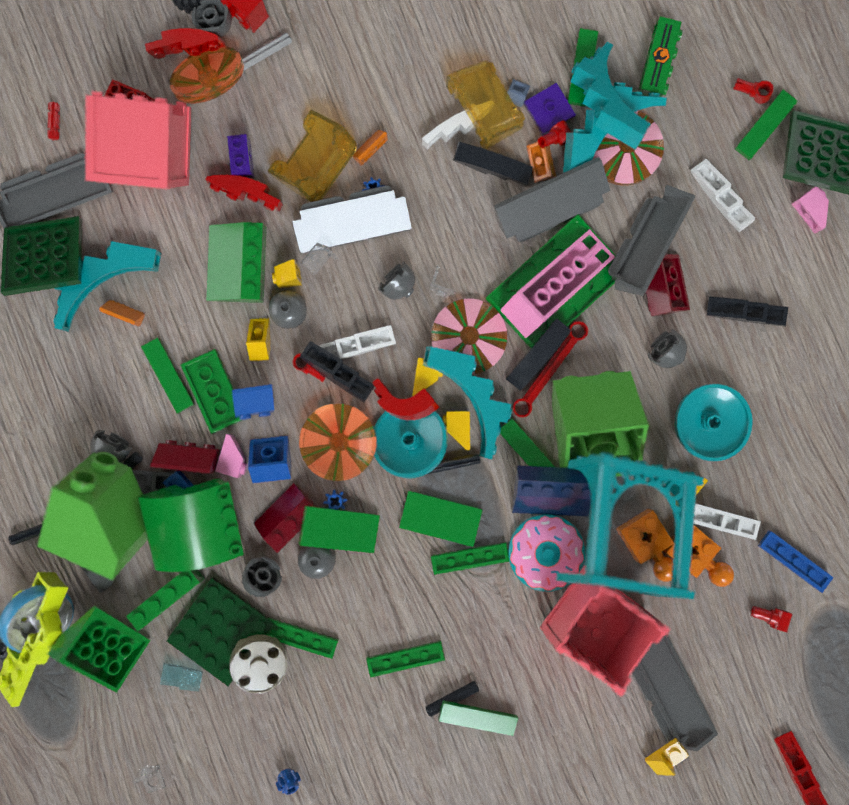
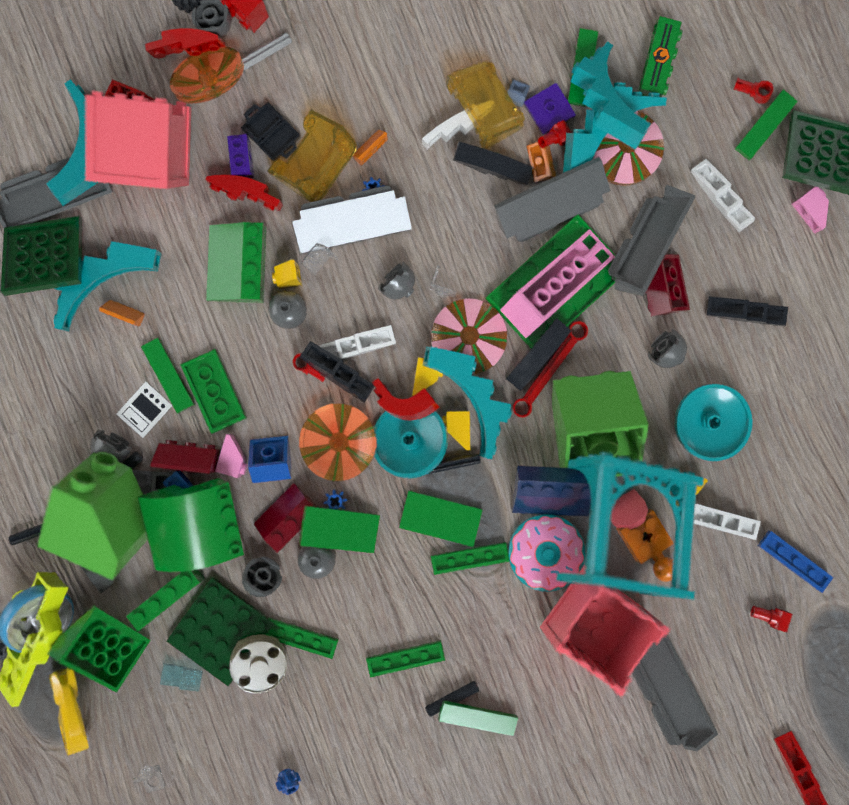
(53, 121): red axle -> none
(70, 718): none -> yellow animal
(72, 178): none -> teal arch
(144, 409): none -> white sticker
(253, 401): blue slope -> none
(258, 339): yellow slope -> none
(270, 131): none -> black piece
(524, 445): green tile -> none
(629, 510): none -> coral tile
(667, 757): yellow slope -> none
(703, 552): orange brick -> none

